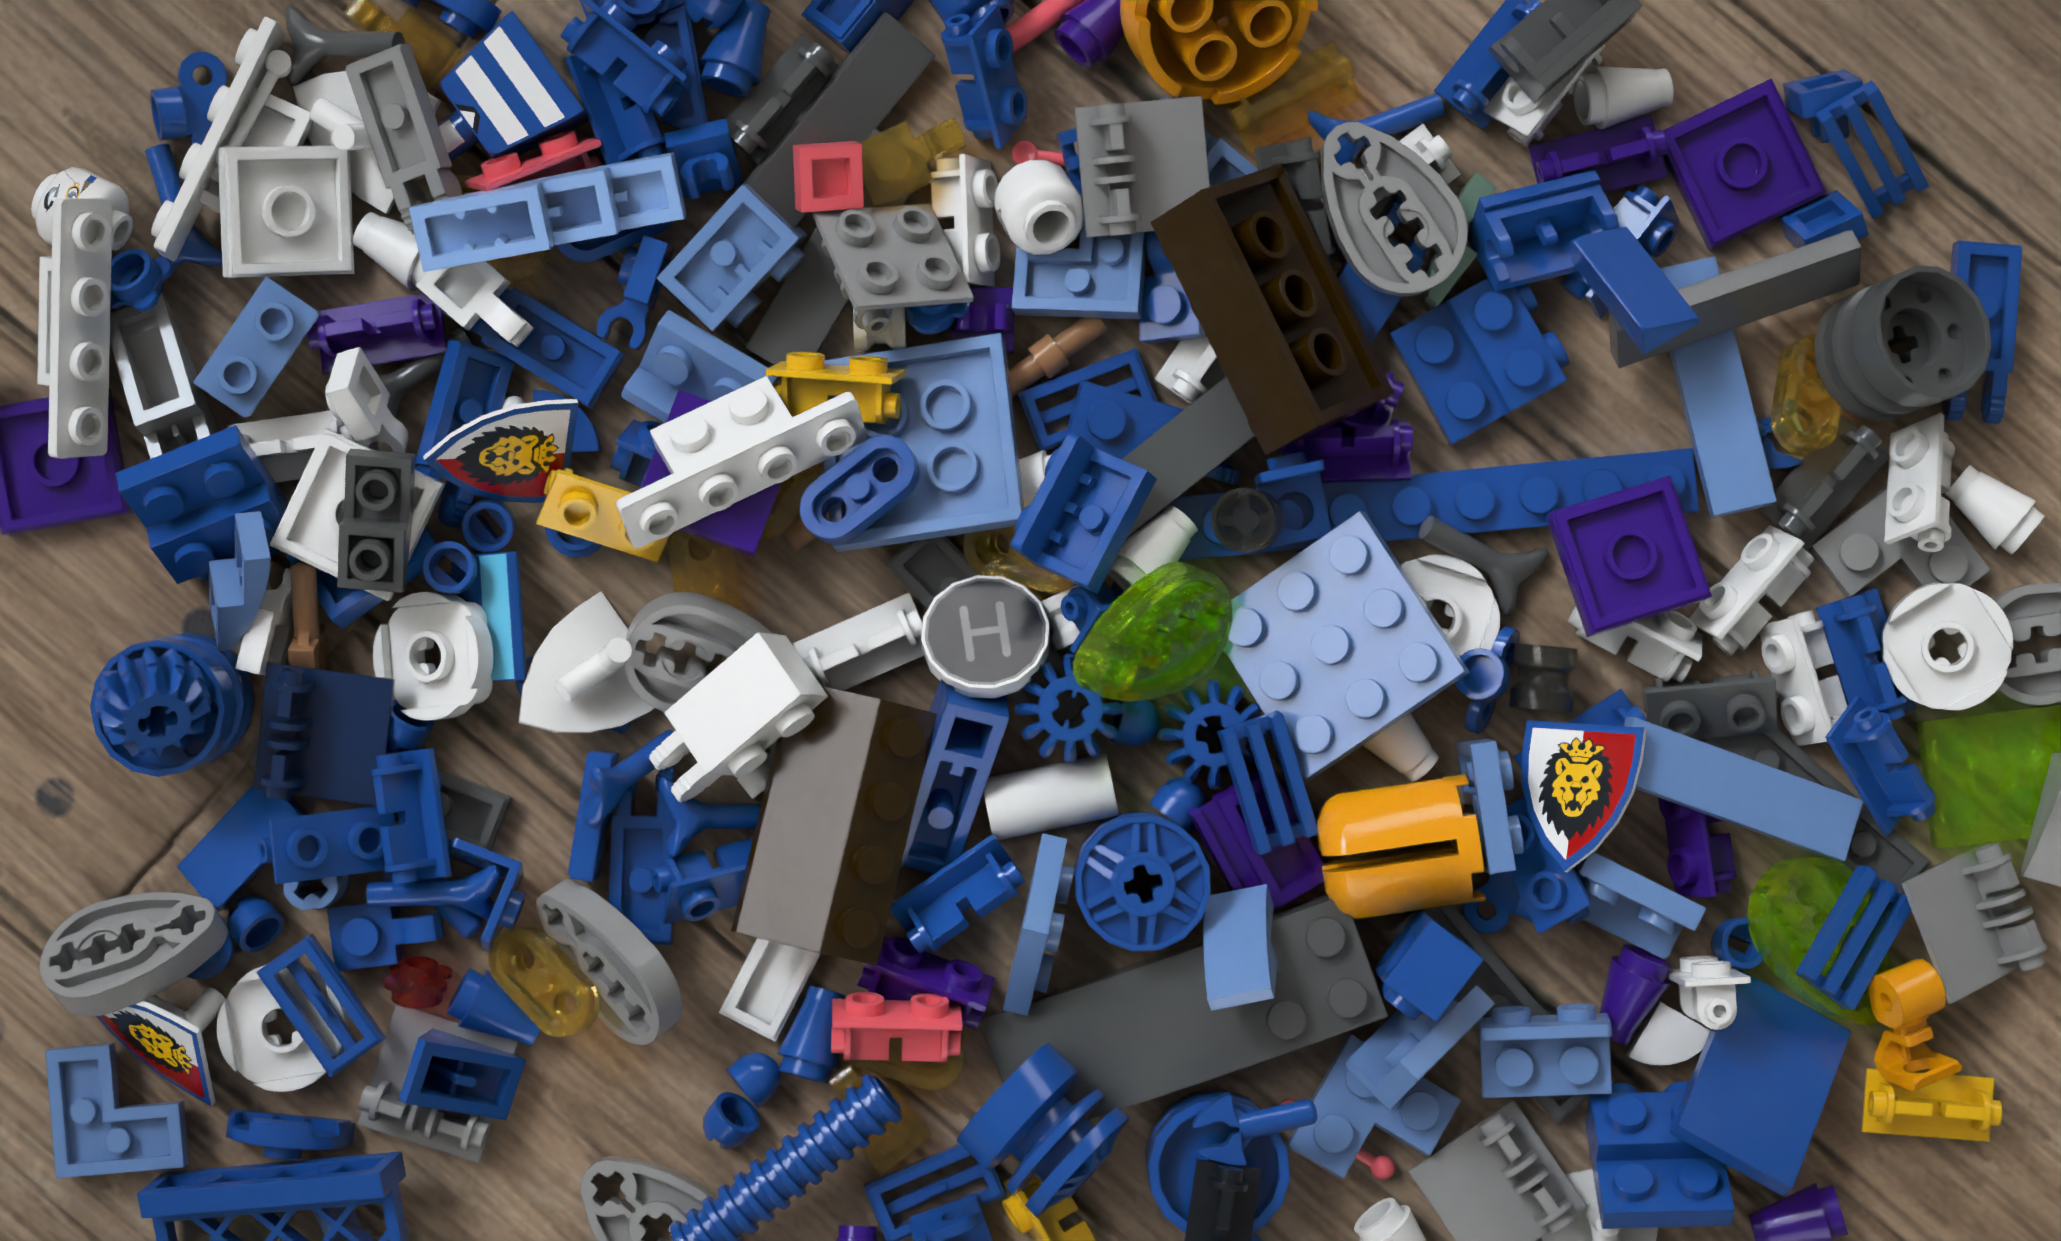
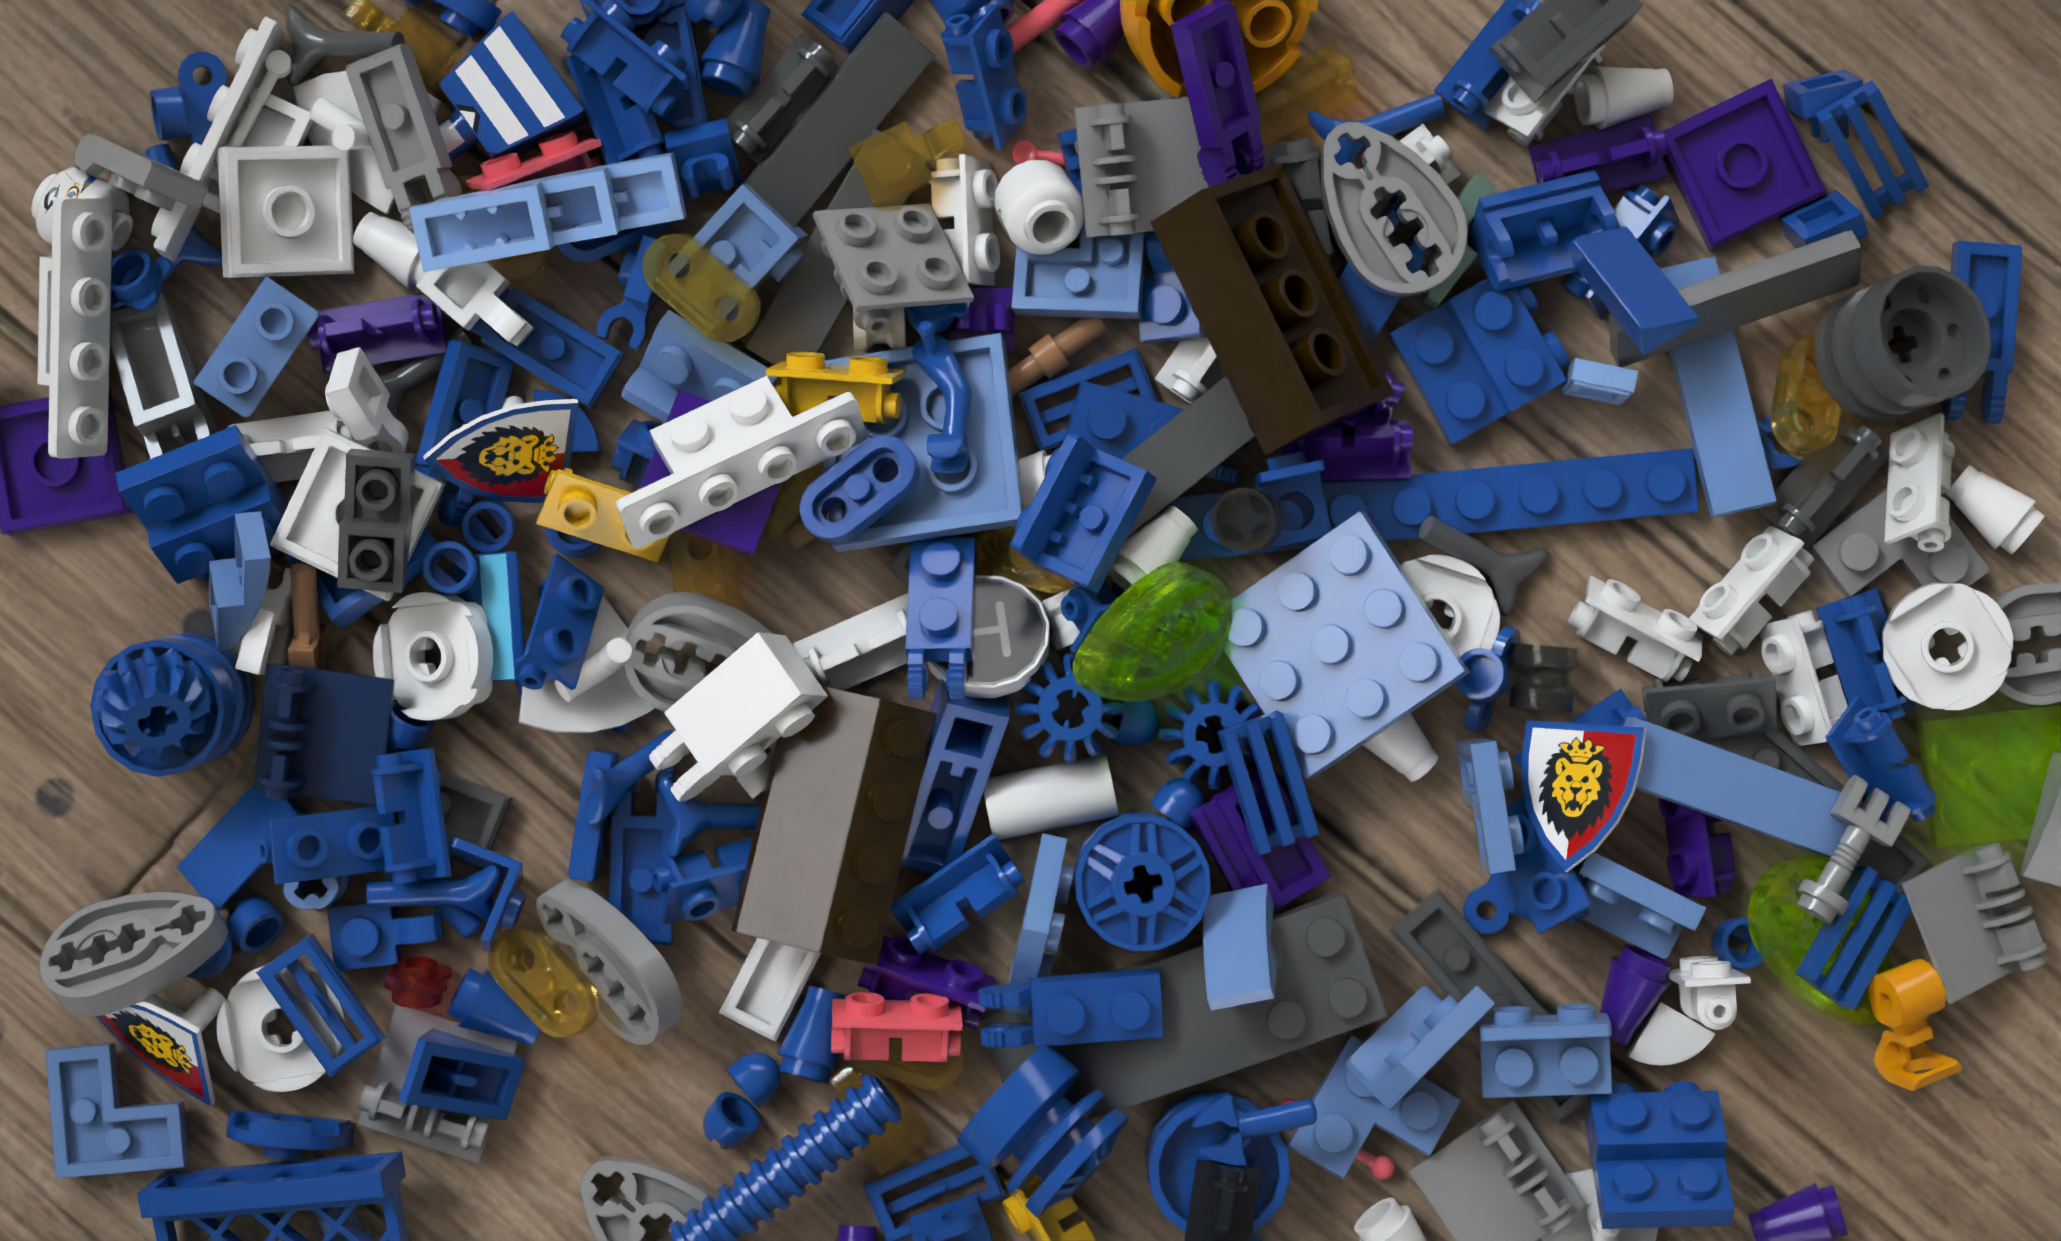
(138, 173): none -> light grey hinge
(560, 627): none -> blue hinge
(702, 288): none -> clear yellow plate
(828, 176): coral tile -> none
(938, 361): none -> blue piece
(940, 612): none -> hinge
(1077, 1009): none -> blue hinge
(1219, 92): none -> dark purple hinge
(1395, 819): light orange cylinder -> none
(1425, 967): blue brick -> none
(1599, 381): none -> light blue tile
(1628, 556): dark purple tile -> none
(1762, 1085): blue tile -> none
(1823, 897): none -> light grey hinge
(1947, 1109): yellow hinge -> none

